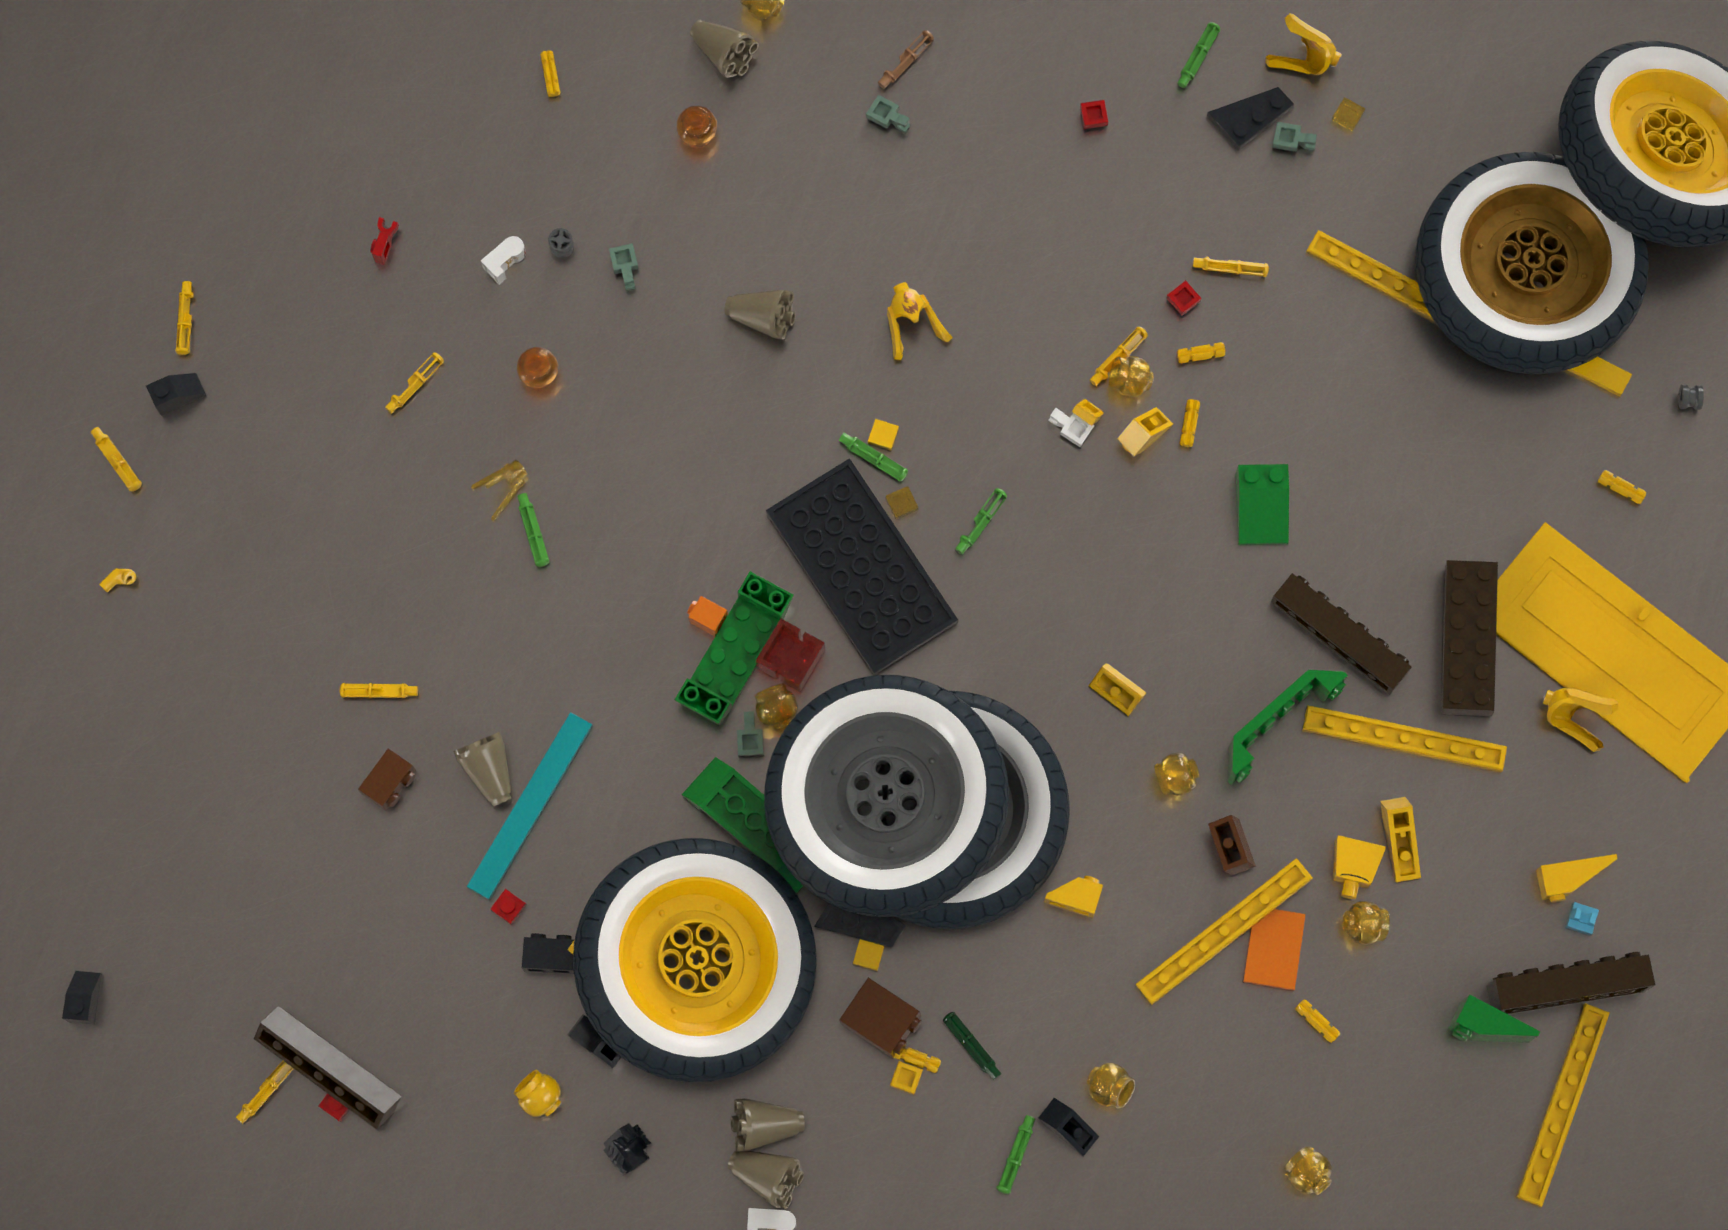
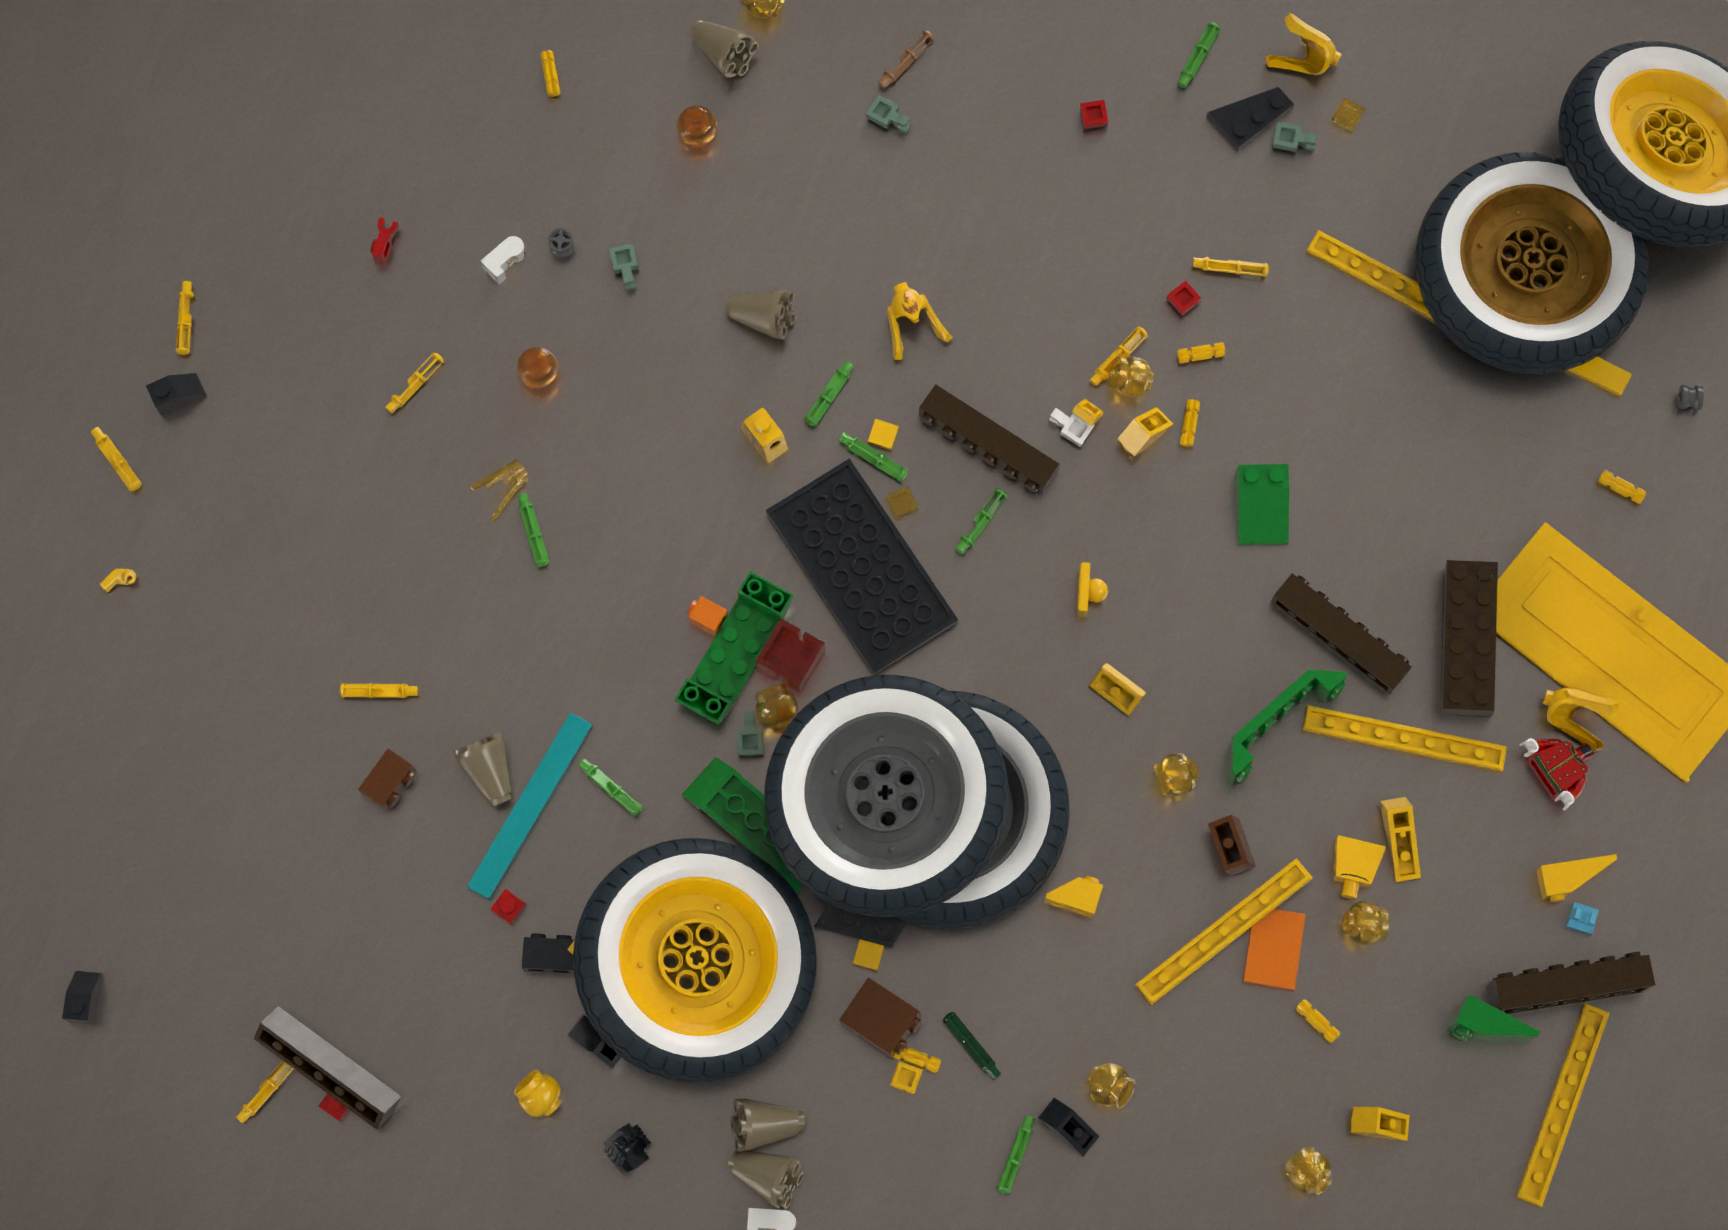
(611, 788): none -> bright green piece
(763, 433): none -> yellow torso
(828, 394): none -> bright green piece
(988, 439): none -> dark brown brick
(1092, 590): none -> yellow tile
(1380, 1123): none -> yellow slope
(1559, 767): none -> red torso

